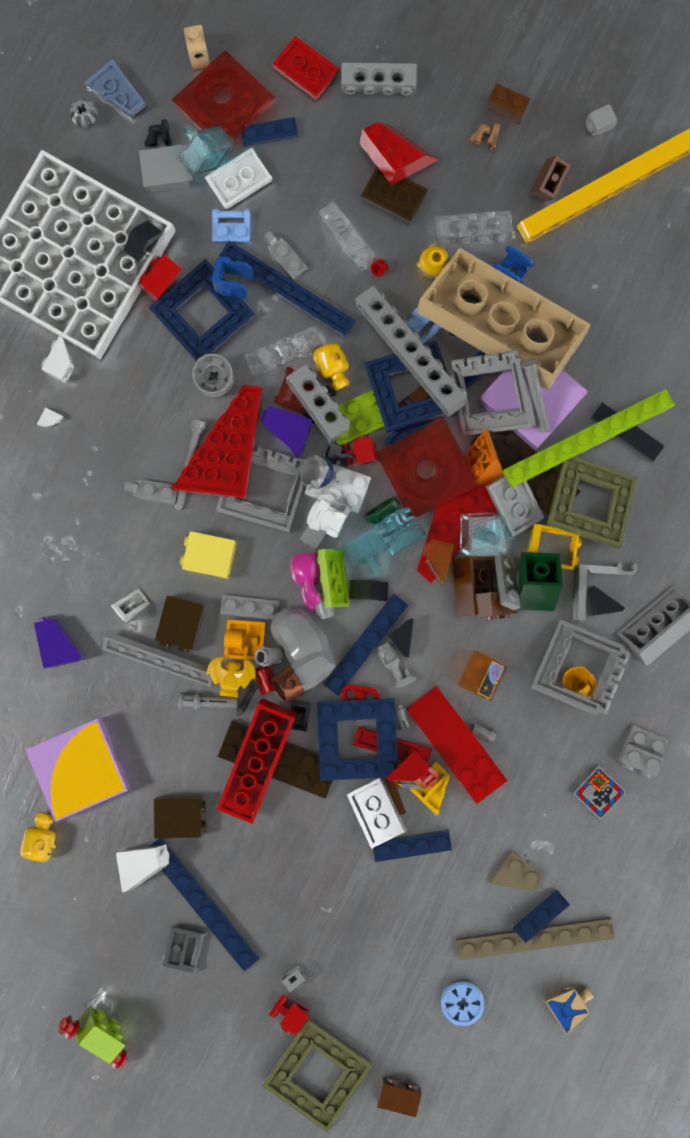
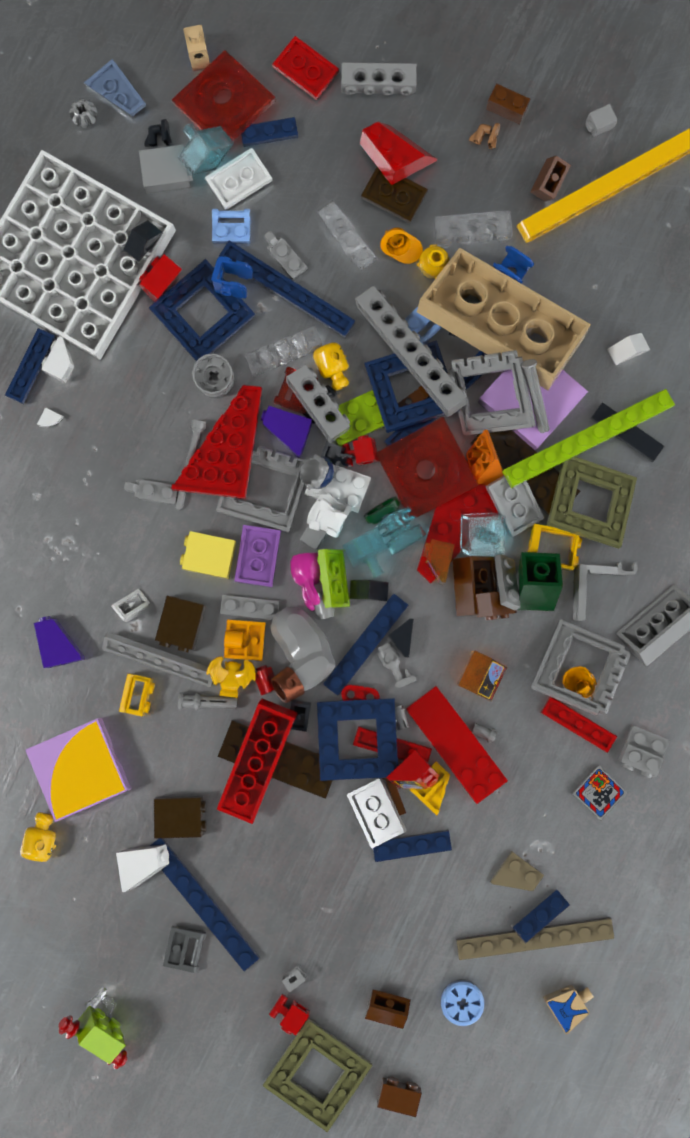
(30, 366): none -> dark blue plate
(136, 695): none -> yellow window
(253, 687): black piece -> none
(257, 556): none -> medium lavender plate
(269, 656): light grey brick -> none
(379, 271): red plate -> none
(387, 1009): none -> reddish brown brick
(401, 245): none -> light orange piece
(578, 724): none -> red tile
(602, 603): black slope -> none
(628, 348): none -> white slope

